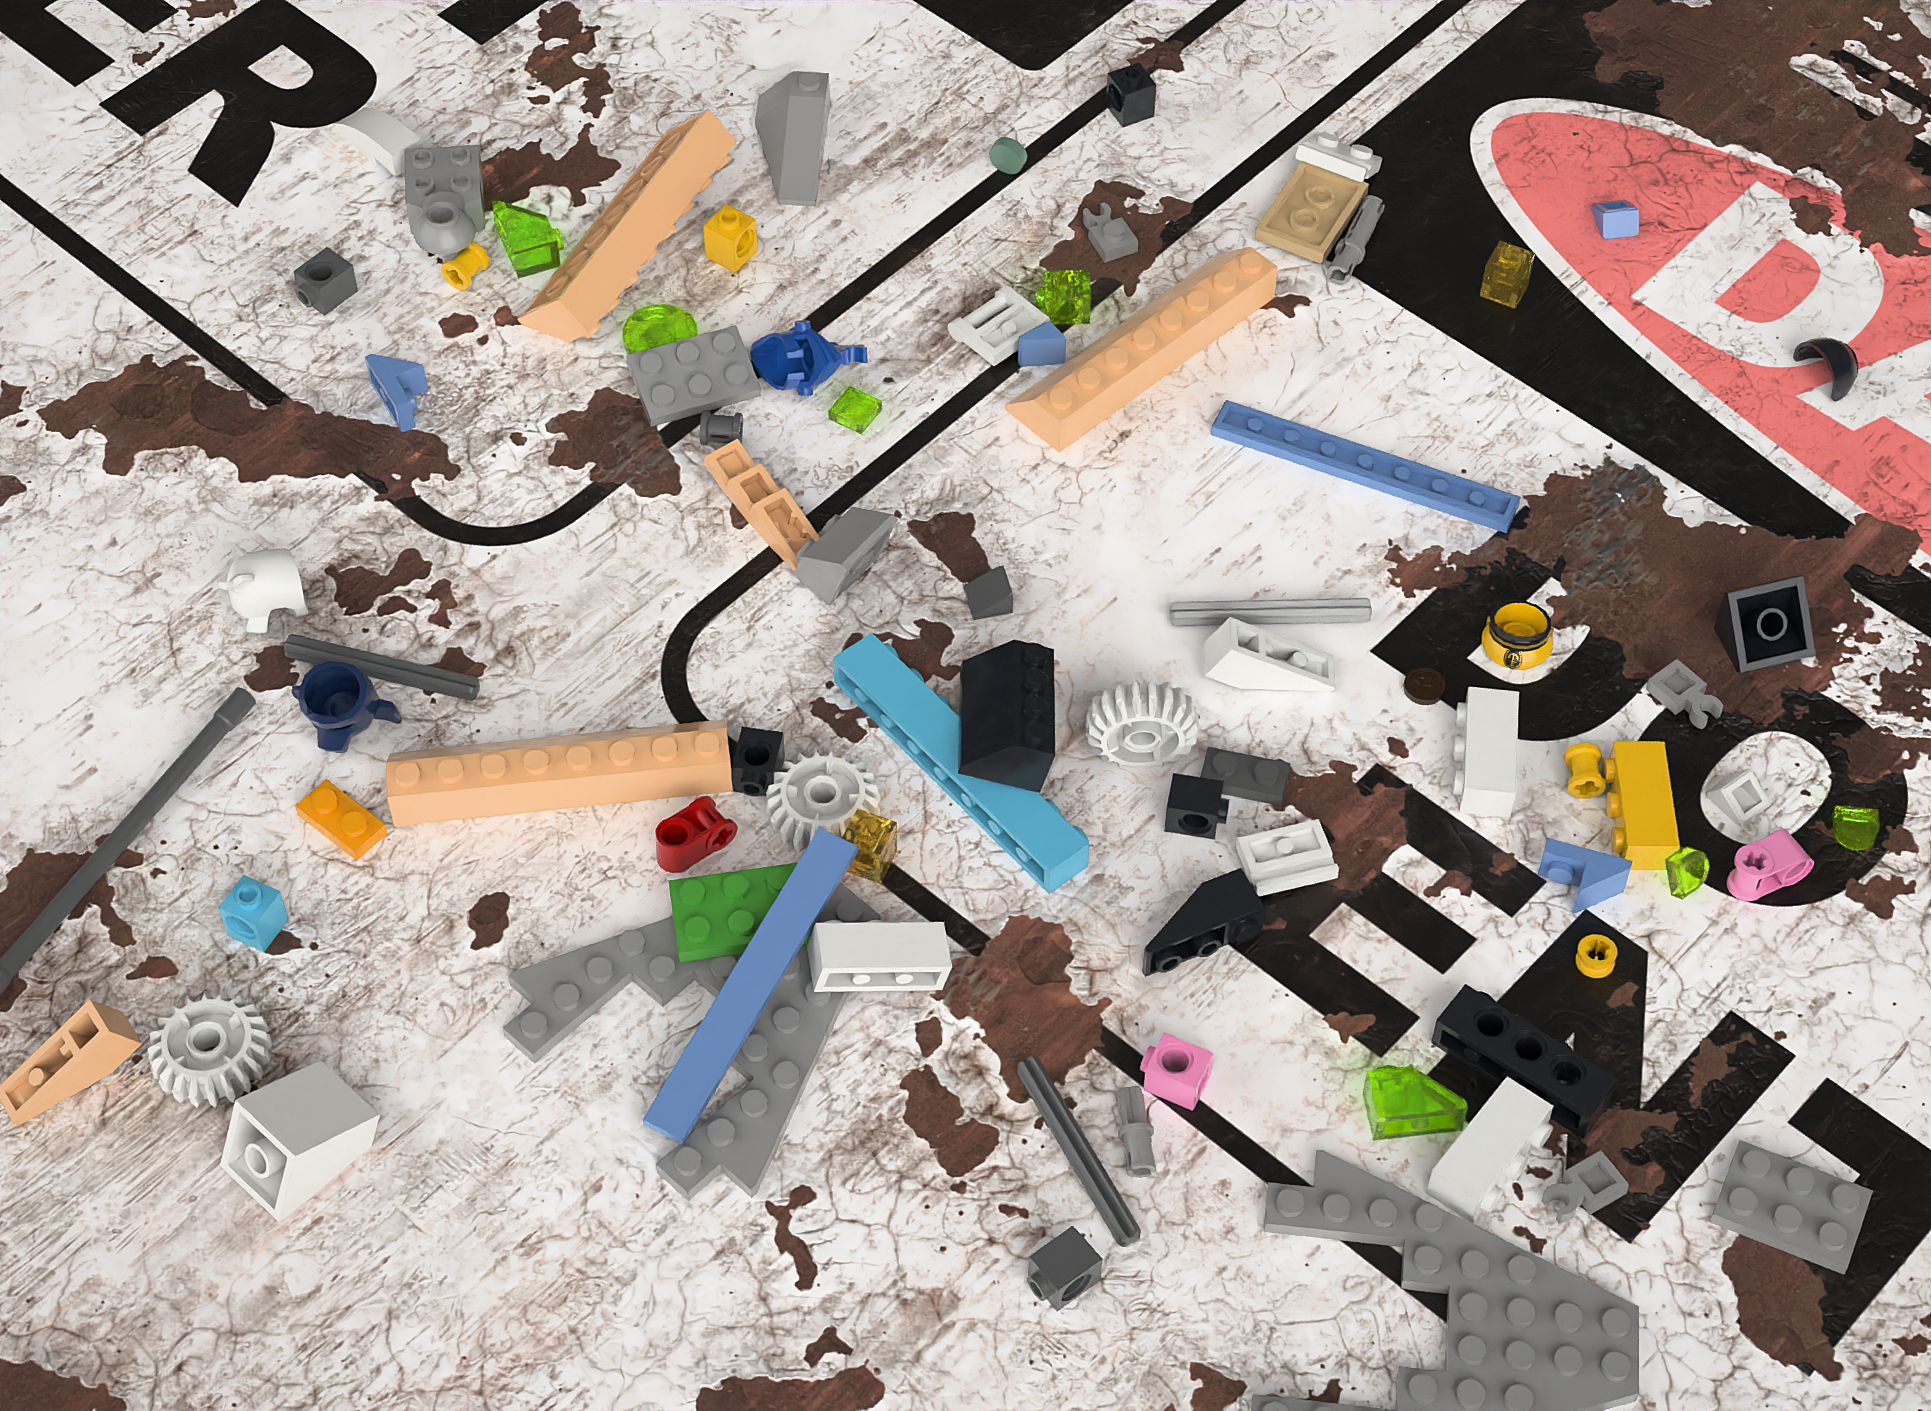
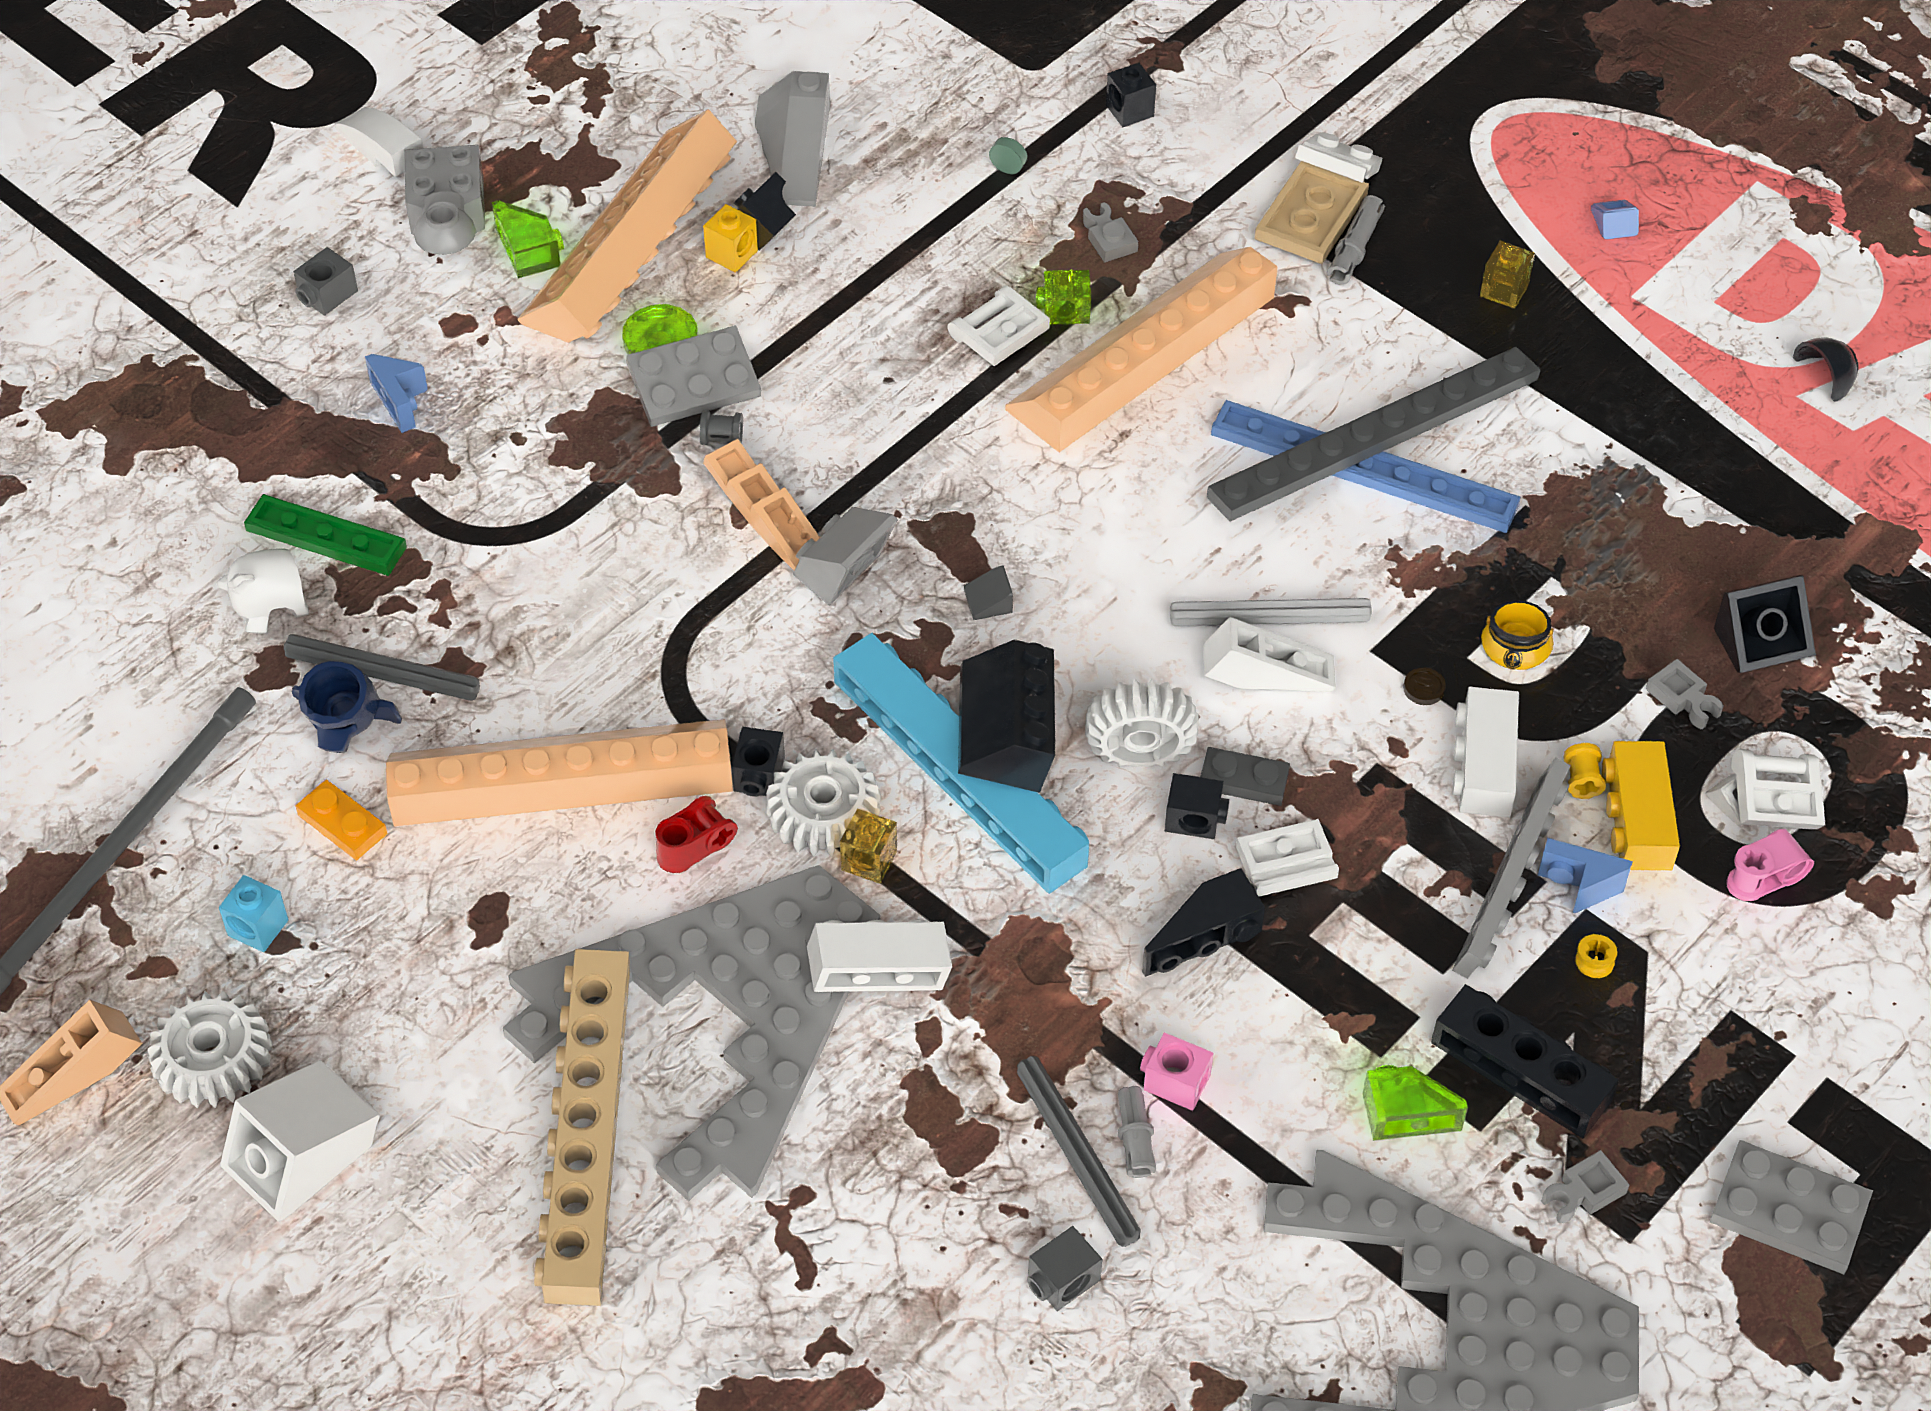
(325, 534): none -> green tile
(465, 265): yellow bush -> none
(580, 1278): none -> tan brick
(723, 910): bright green plate -> none
(750, 987): medium blue tile -> none
(767, 208): none -> black brick
(801, 358): blue helmet -> none
(855, 410): clear neon green tile -> none
(1042, 346): medium blue slope -> none
(1372, 434): none -> dark grey plate
(1491, 1150): white brick -> none
(1508, 881): none -> light grey plate
(1686, 871): clear neon green tile -> none
(1779, 801): none -> white plate
(1855, 826): clear neon green tile -> none

